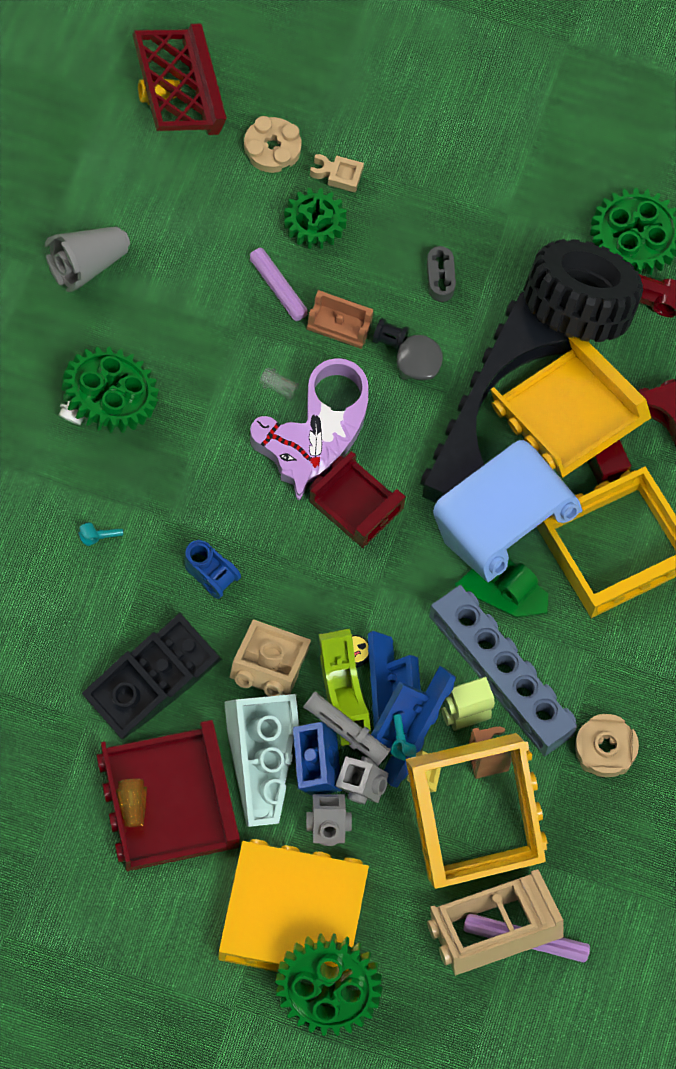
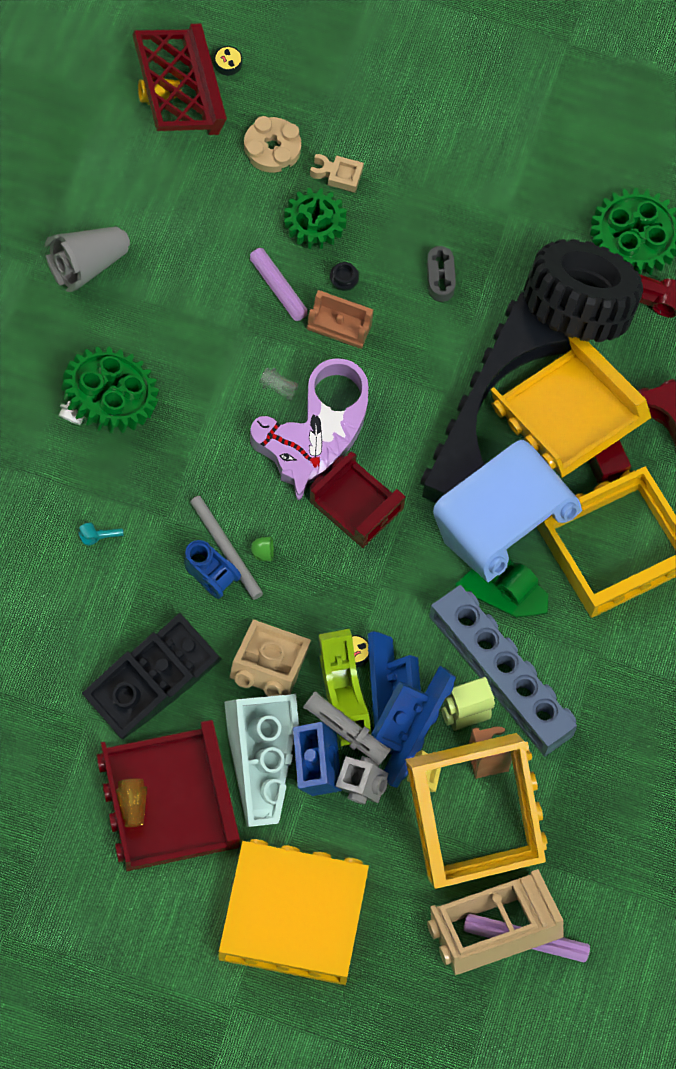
(226, 546): none -> light grey bar
(228, 60): none -> tile
(263, 549): none -> bright green hinge
(328, 819): light grey brick -> none
(344, 276): none -> black plate
(347, 1004): green gear -> none
(381, 336): black bush -> none
(400, 748): teal hand -> none
(419, 358): dark grey hair -> none
(603, 763): tan plate -> none

